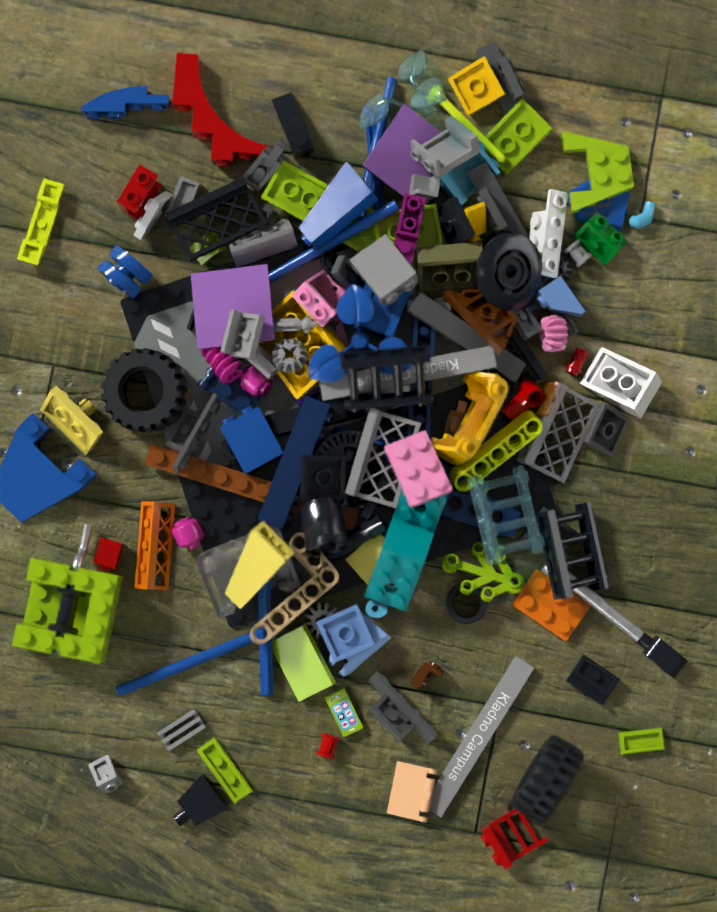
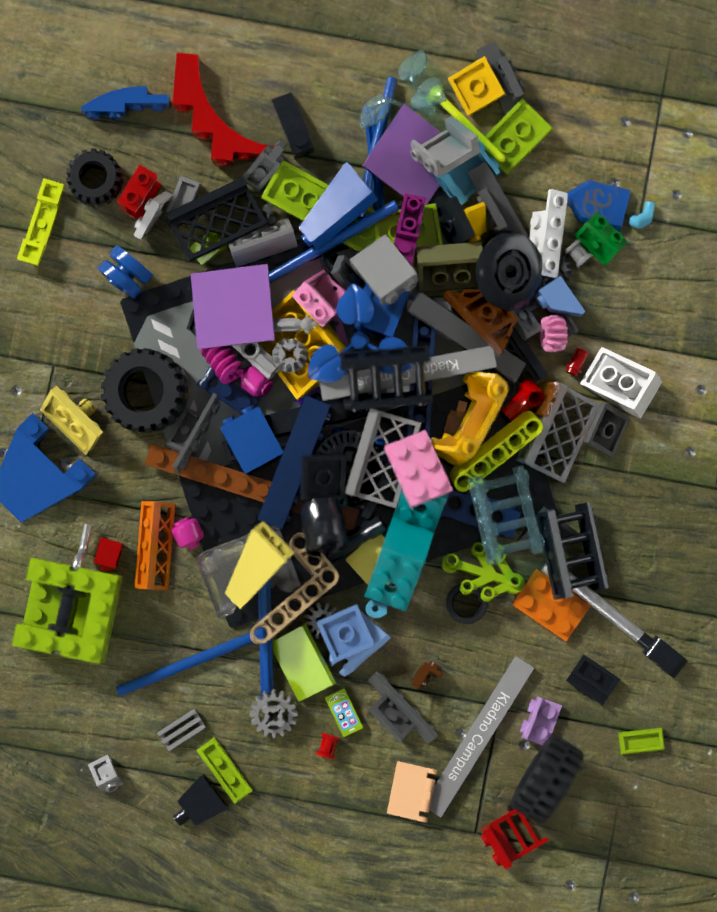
(82, 164): none -> black tyre
(242, 334): light grey bracket -> none
(280, 719): none -> light grey gear
(425, 186): light grey panel -> none
(541, 720): none -> lavender bracket
(607, 168): lime wing -> none

